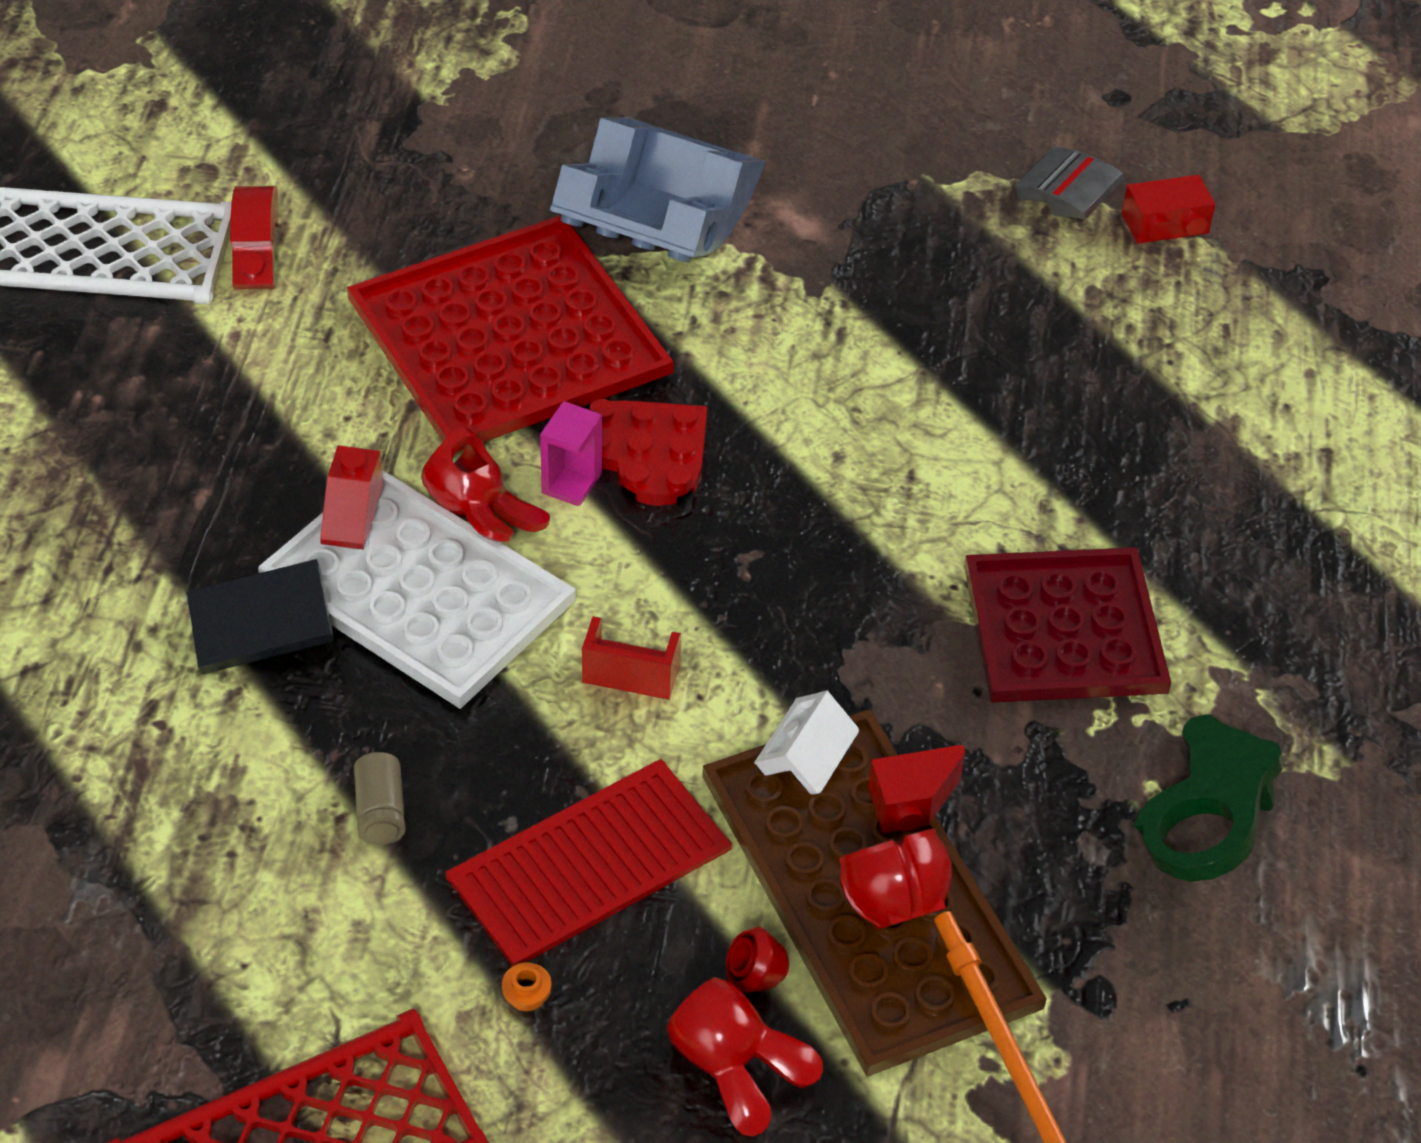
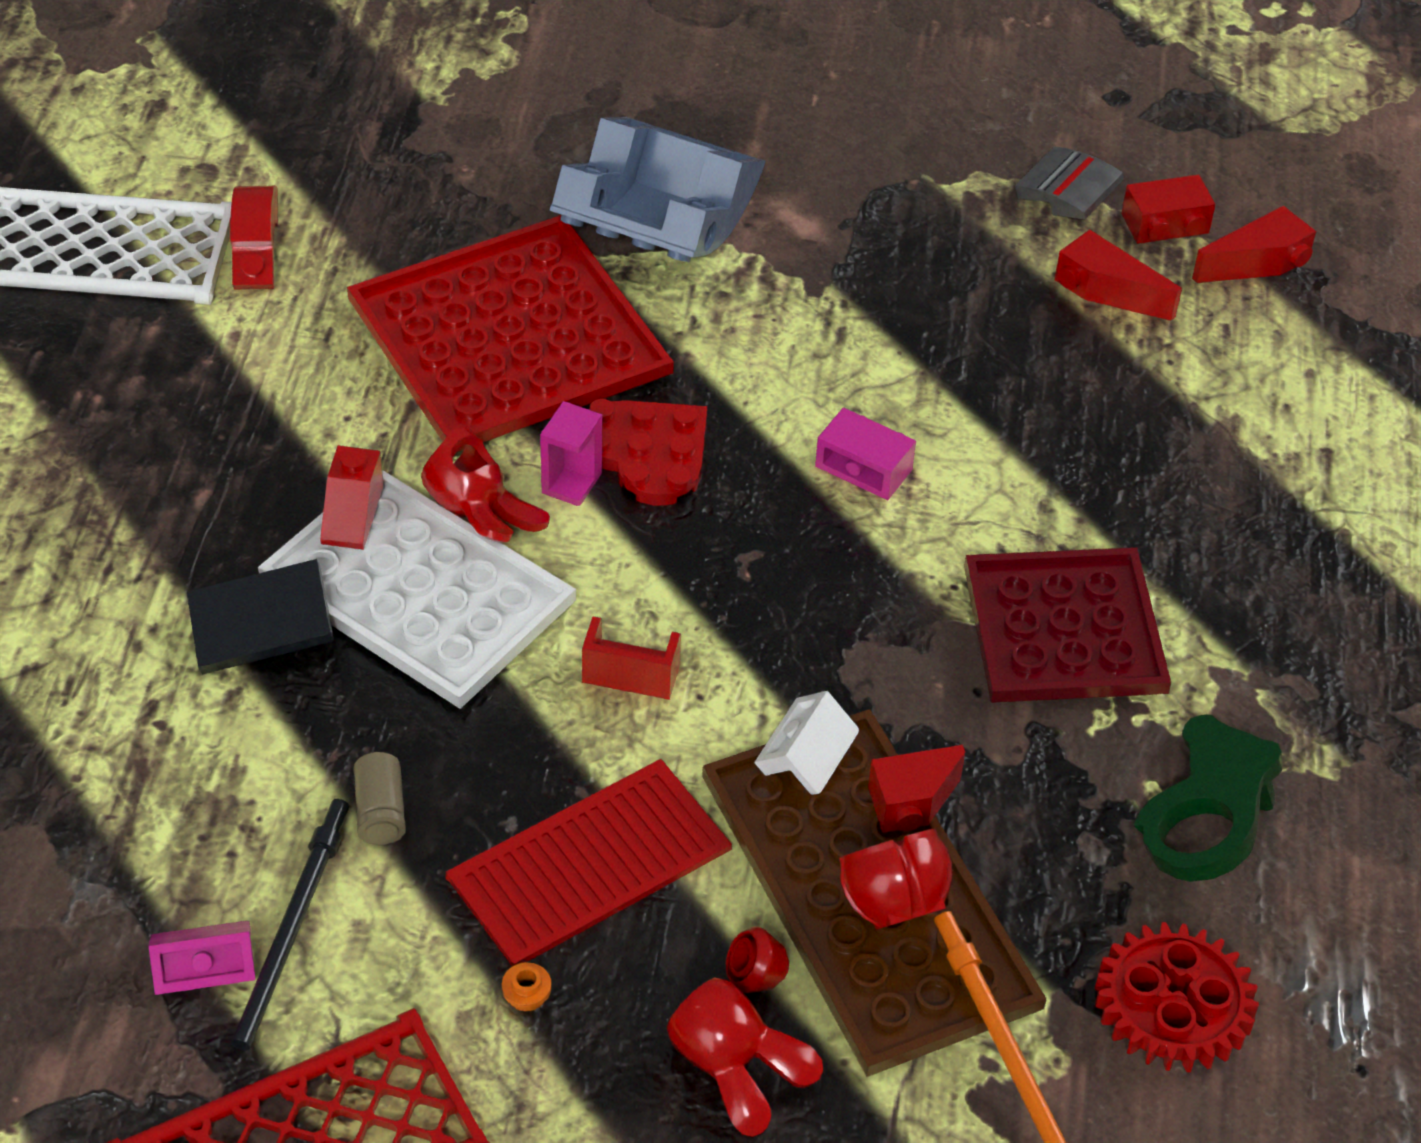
(201, 957): none -> dark pink panel
(323, 846): none -> black bar
(865, 453): none -> dark pink brick
(1115, 278): none -> red slope
(1176, 997): none -> red gear
(1257, 249): none -> red slope

